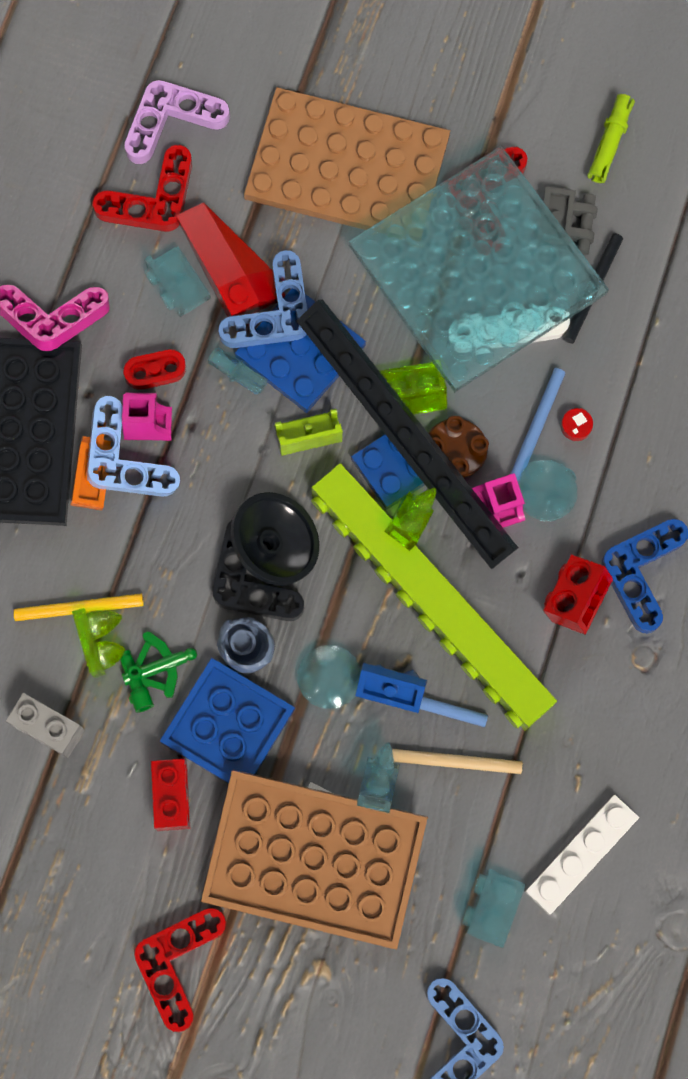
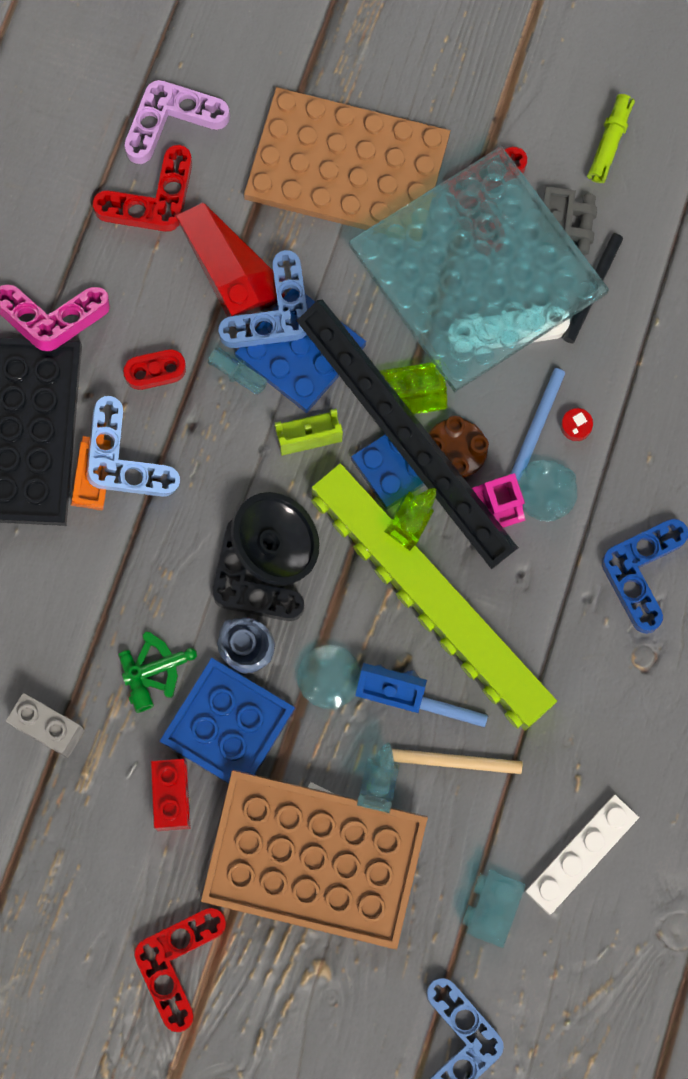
(63, 609): yellow bar -> none
(91, 627): clear neon green tile -> none
(145, 418): dark pink brick -> none
(177, 280): clear light blue bracket -> none
(585, 596): red brick -> none

